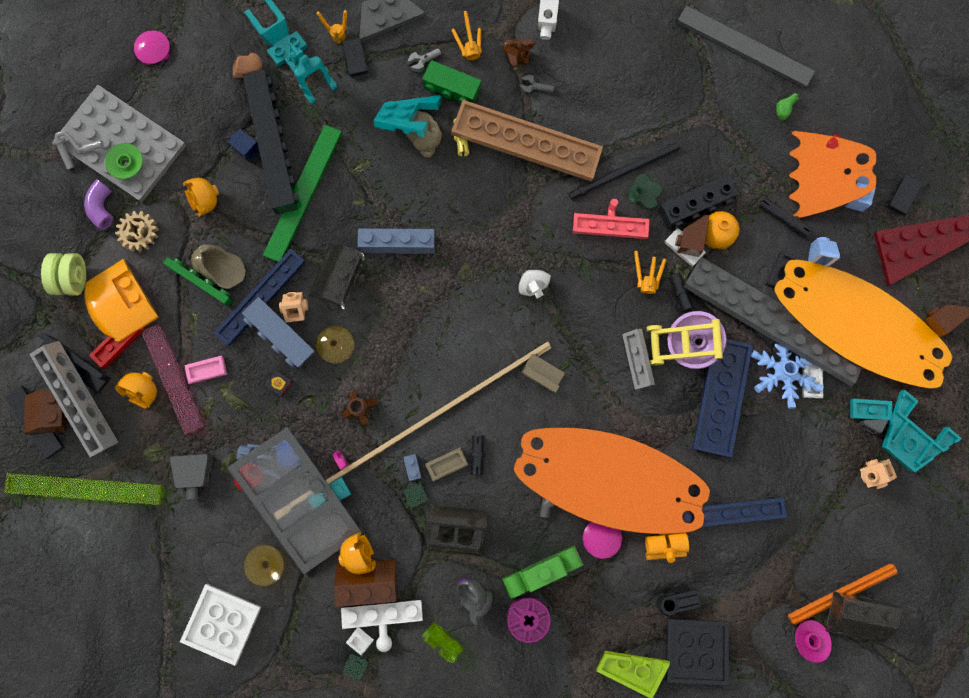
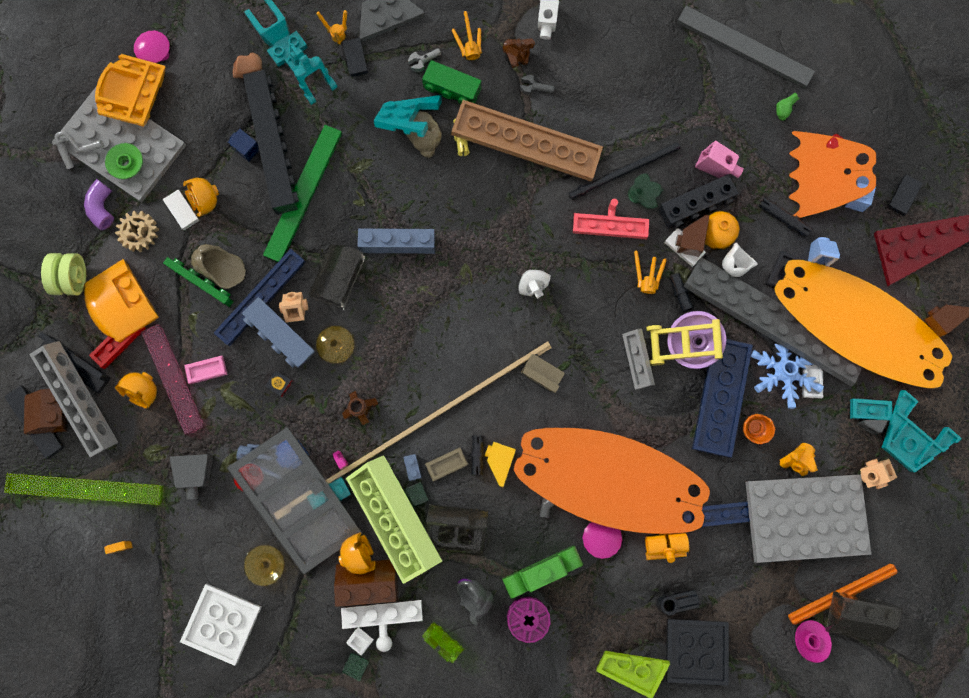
(118, 547): none -> light orange tile
(129, 89): none -> light orange slope
(181, 210): none -> white tile
(393, 519): none -> yellowish green brick
(499, 460): none -> yellow slope
(719, 161): none -> bright pink torso
(740, 259): none -> white hair
(758, 429): none -> orange hair
(801, 459): none -> light orange rock
(807, 518): none -> light grey plate

